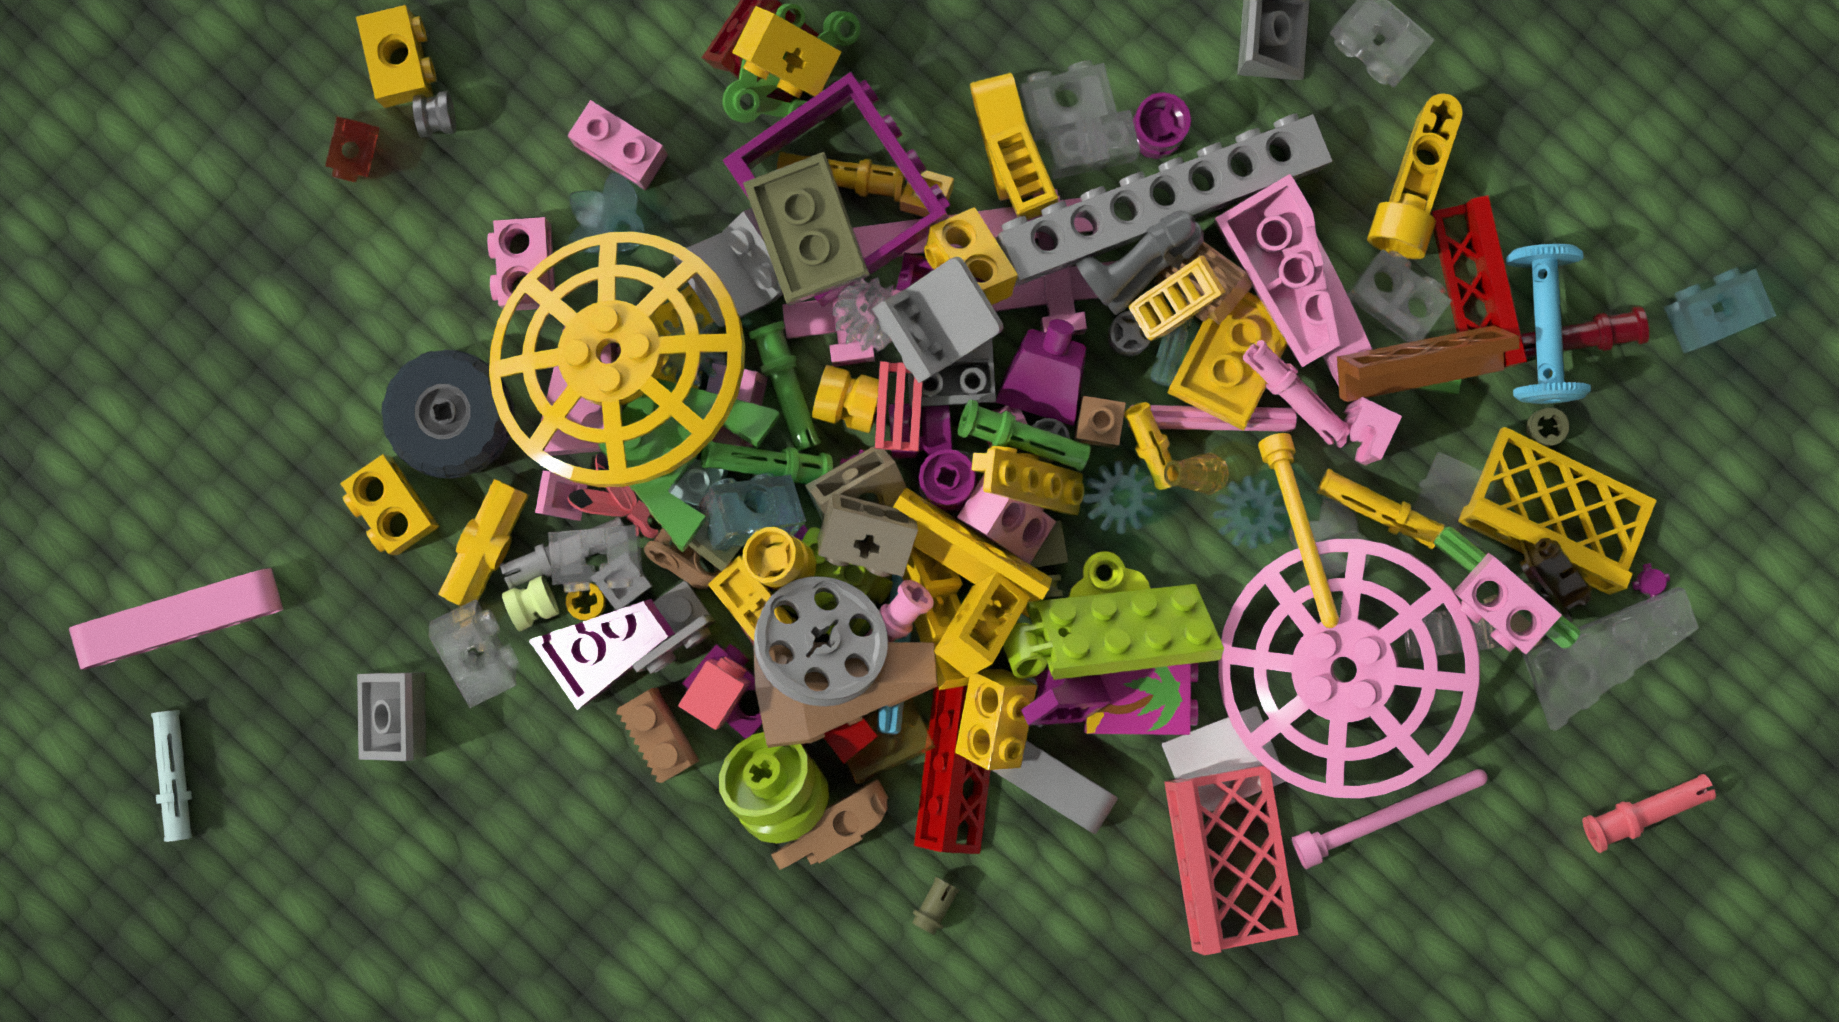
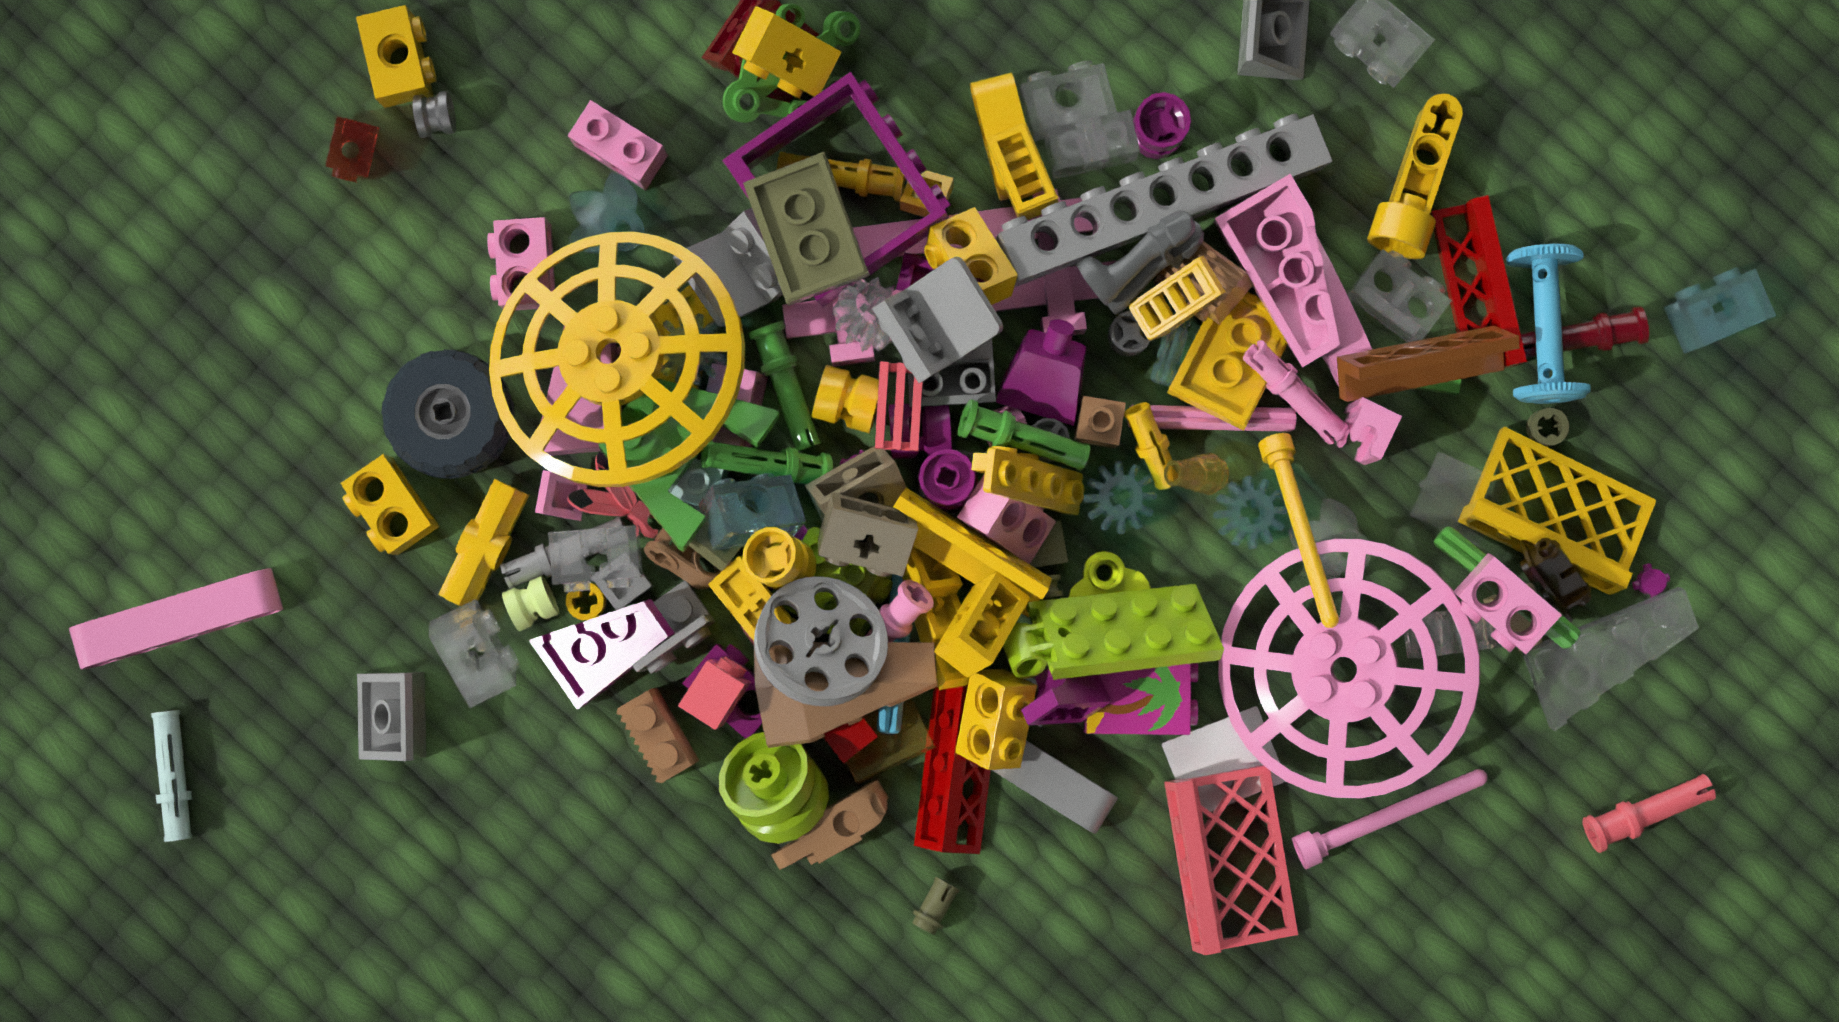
(1380, 508): yellow pin -> none

